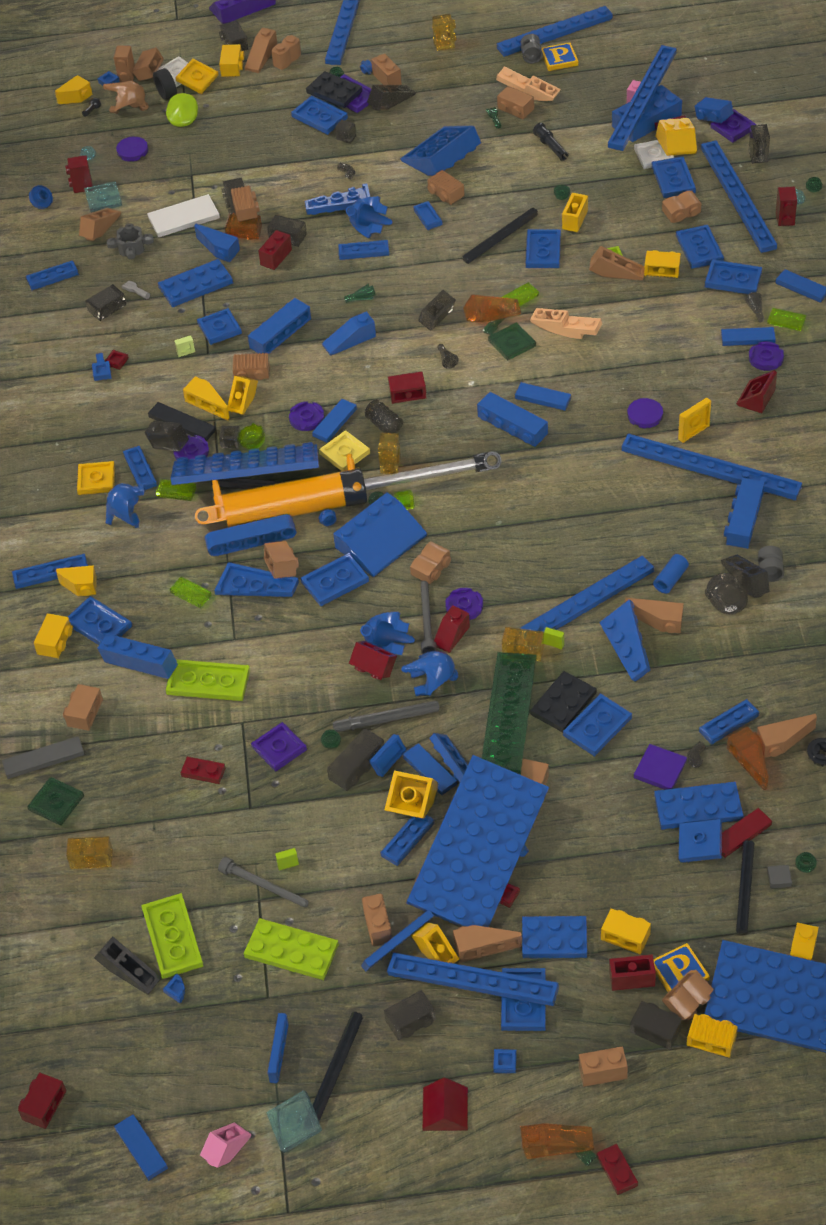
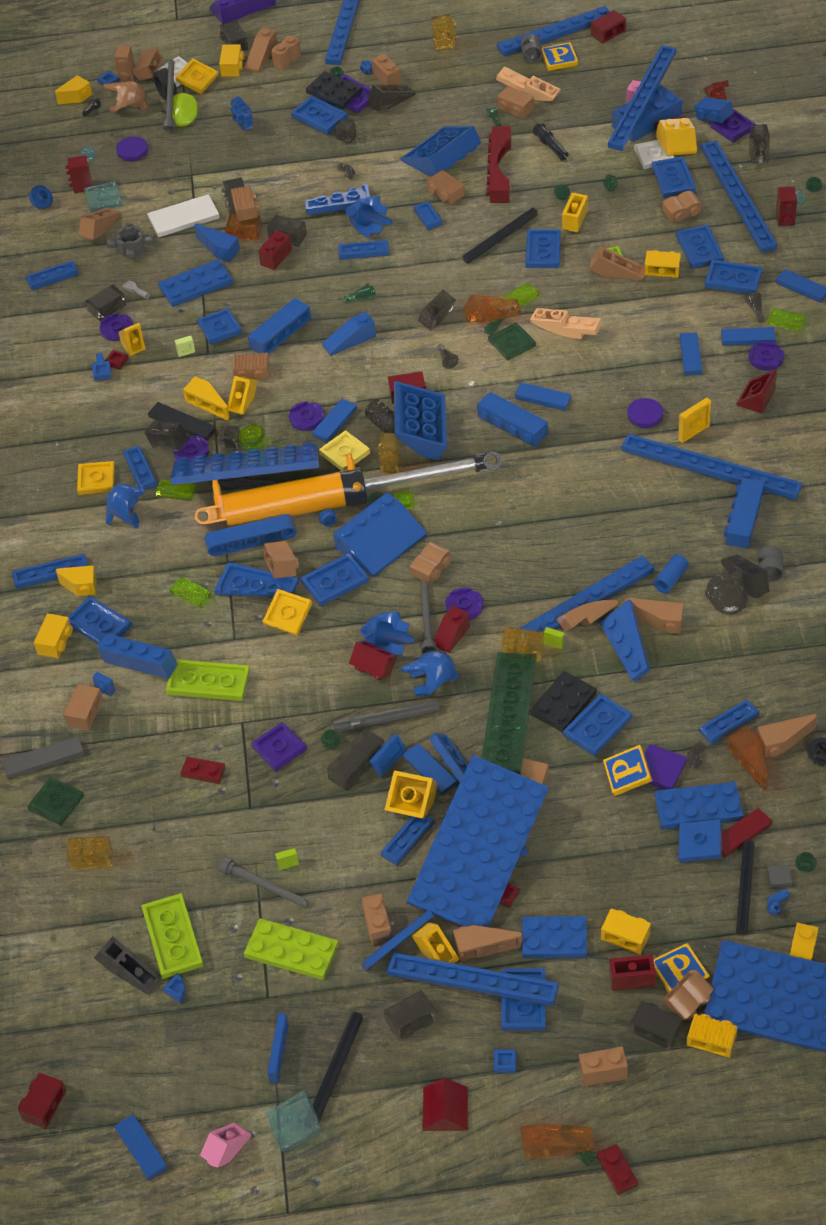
(104, 683): none -> blue plate
(113, 324): none -> dark purple tile
(132, 339): none -> yellow slope
(168, 123): none -> dark grey piece
(241, 113): none -> blue gear
(287, 612): none -> yellow tile
(420, 419): none -> blue slope
(498, 183): none -> dark red arch
(585, 613): none -> medium nougat slope
(608, 26): none -> dark red brick
(610, 182): none -> clear green plate
(627, 770): none -> tile
(690, 354): none -> blue tile
(717, 90): none -> clear red slope
(774, 901): none -> blue arm

